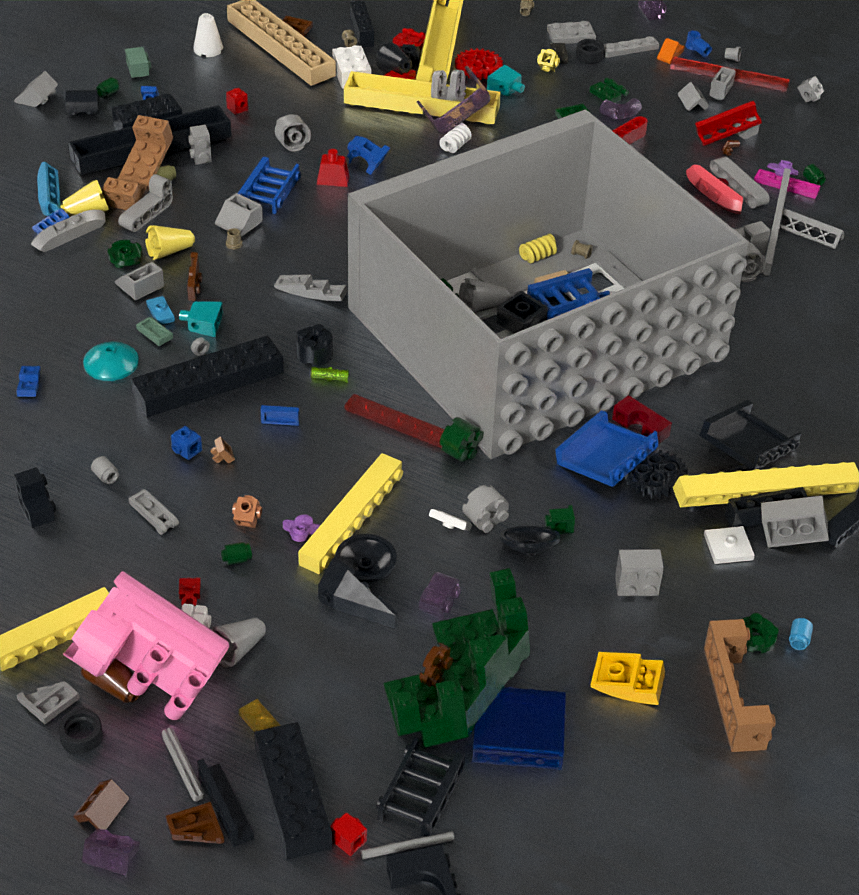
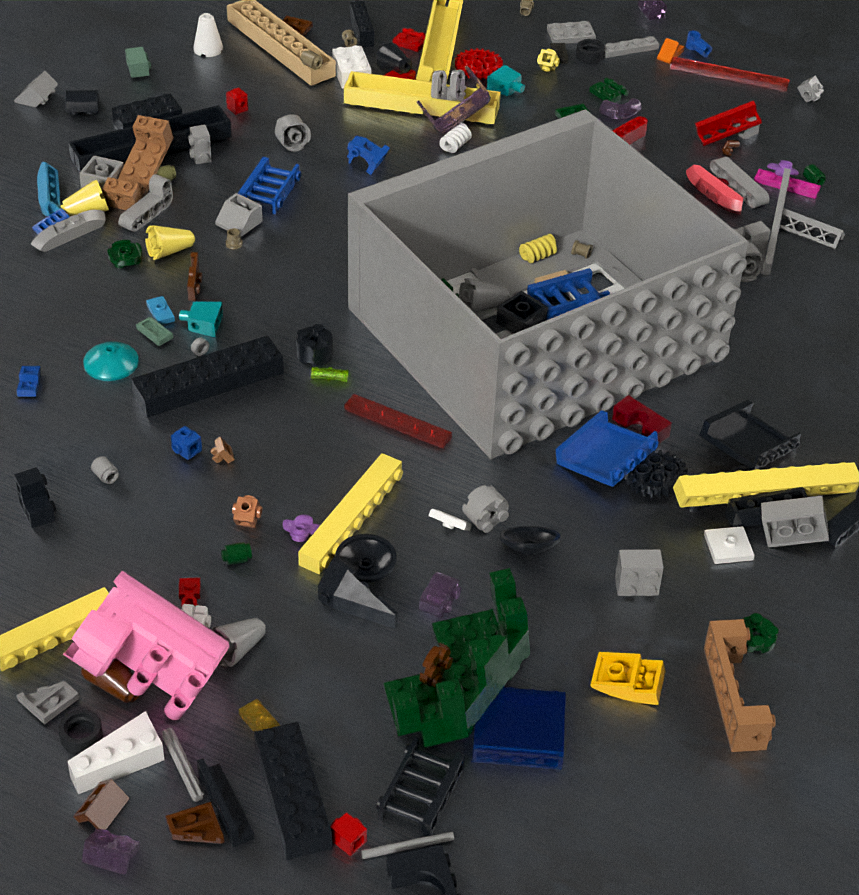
(100, 169): none -> light grey brick
(108, 87): dark green brick -> none
(117, 754): none -> white wedge
(142, 281): light grey slope -> none
(149, 91): blue tile -> none
(153, 511): light grey plate -> none
(279, 415): blue tile -> none
(307, 287): light grey slope -> none
(311, 59): none -> dark tan brick
(333, 170): red torso -> none
(412, 52): black gear -> none
(461, 439): dark green brick -> none
(561, 520): dark green brick -> none
(691, 96): light grey panel -> none
(722, 83): light grey brick -> none
(733, 53): light grey piece -> none
(800, 633): dark azure brick -> none

